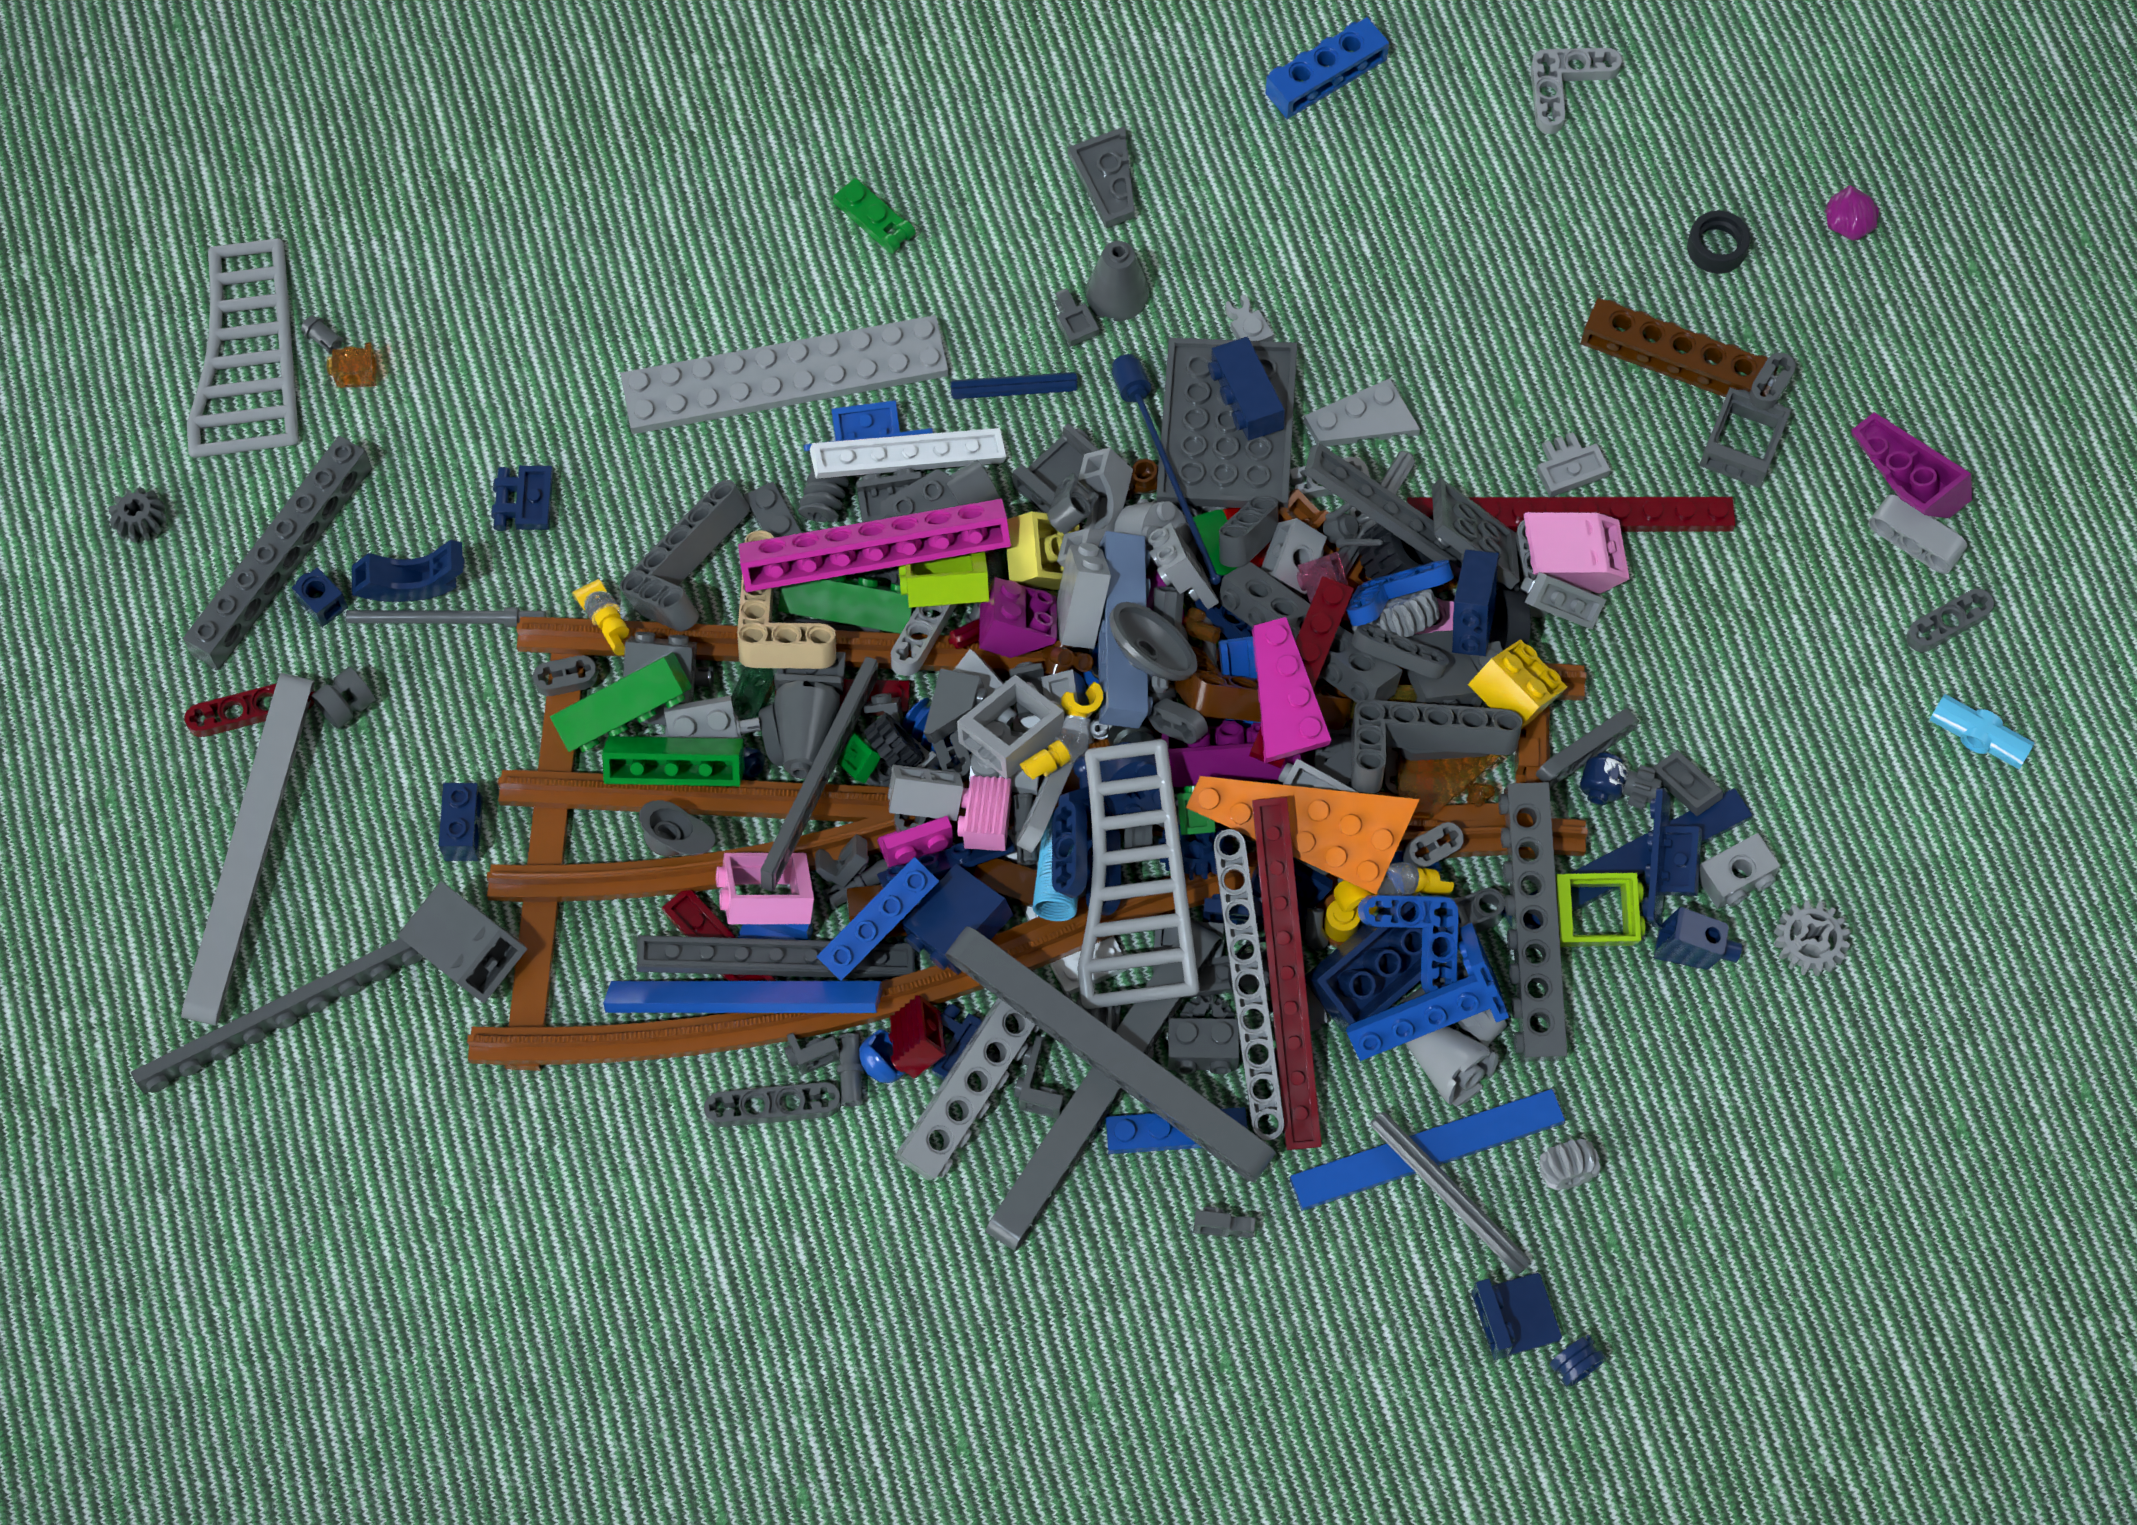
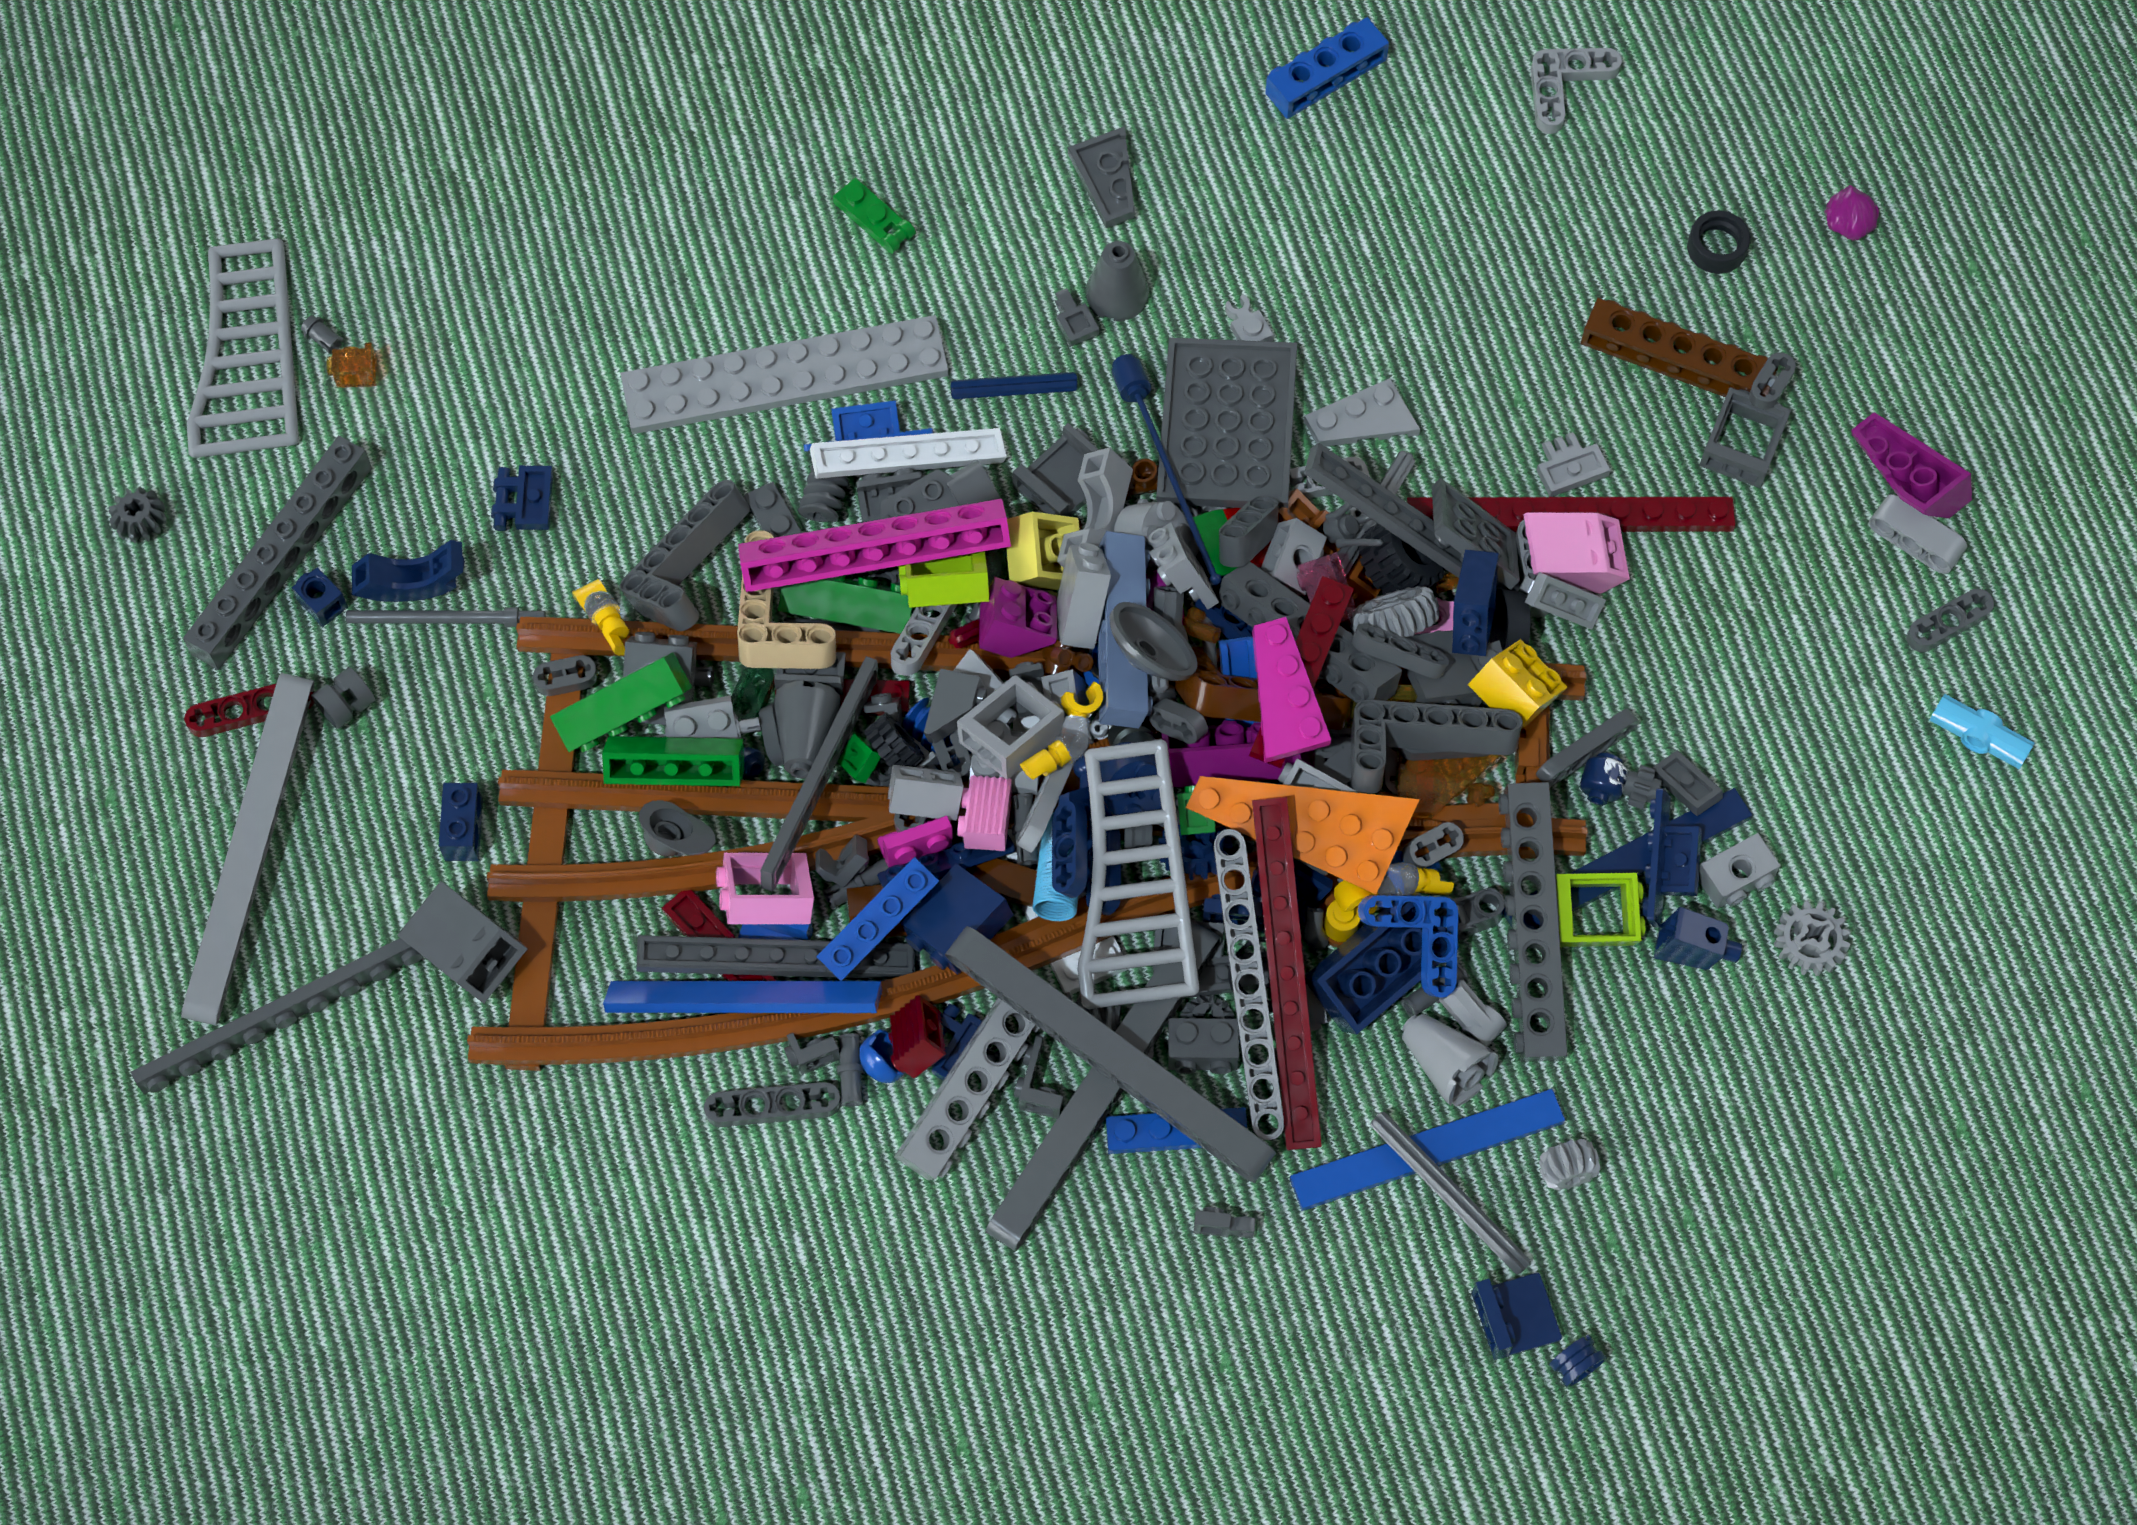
(1070, 504): dark grey piece -> none
(1246, 389): dark blue brick -> none
(1373, 595): blue beam -> none
(1436, 1008): blue bracket -> none

